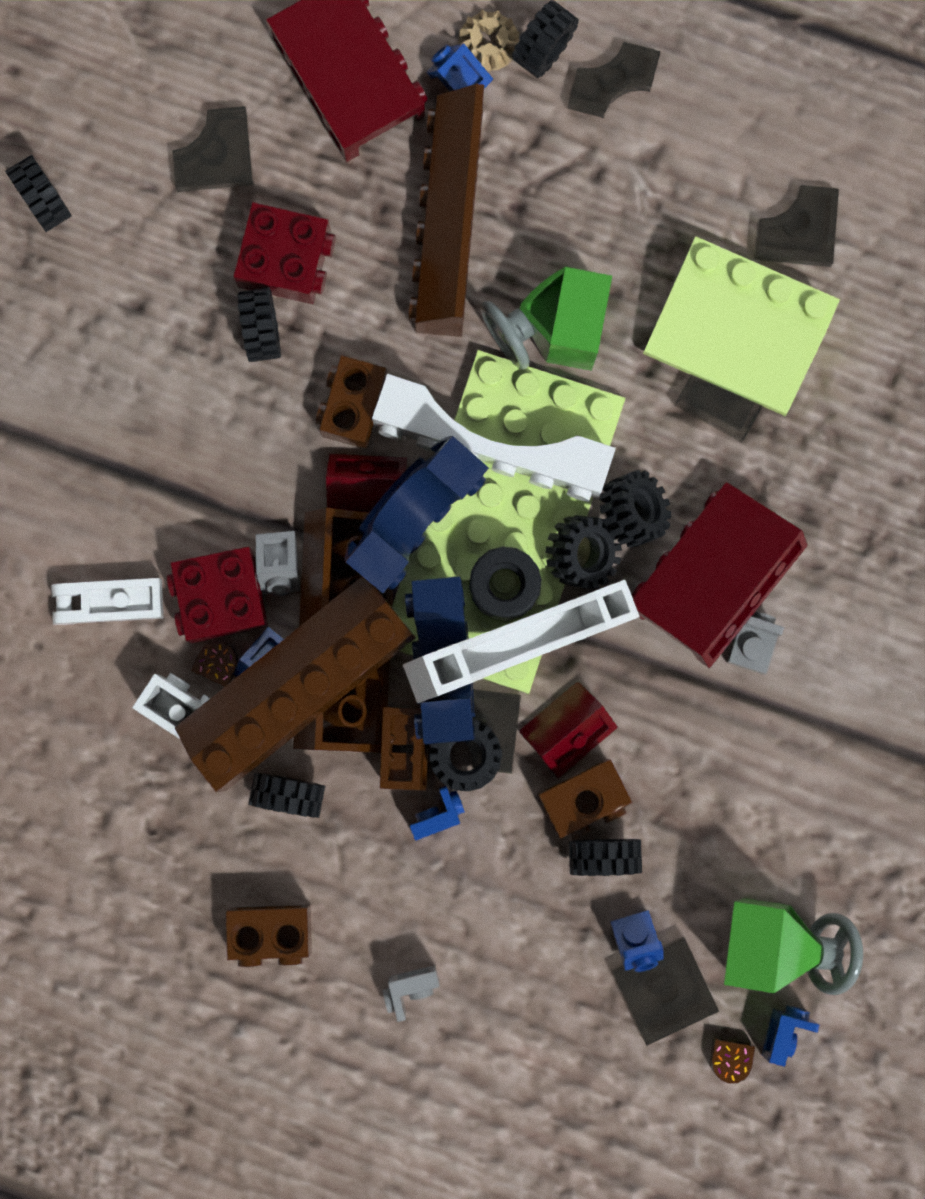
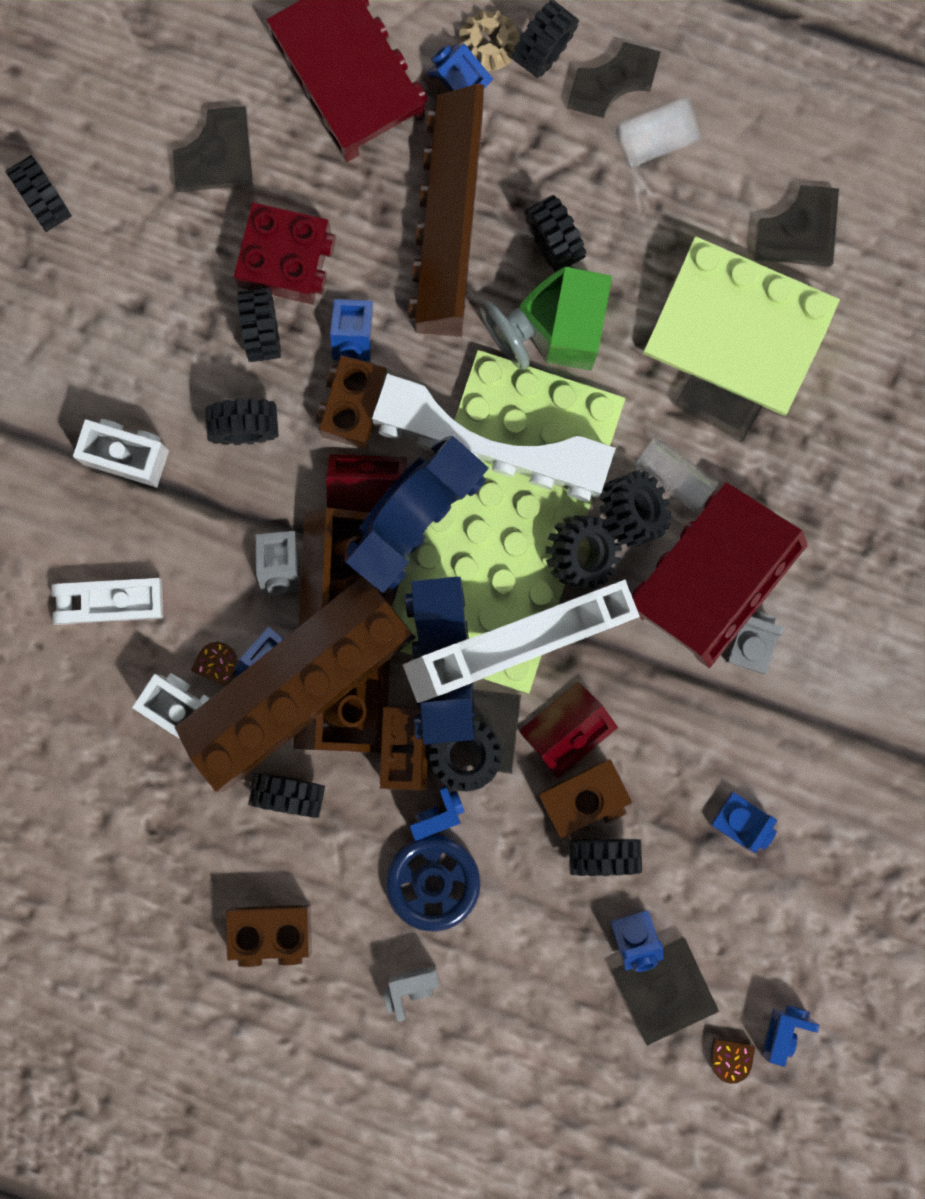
(120, 452): none -> white brick
(217, 595): dark red brick -> none
(241, 421): none -> black tyre
(351, 329): none -> blue bracket
(414, 911): none -> dark blue plate
(510, 559): black tyre -> none
(555, 233): none -> black tyre
(658, 132): none -> clear slope
(676, 474): none -> clear pin
(745, 823): none -> blue bracket
(776, 947): bright green piece -> none

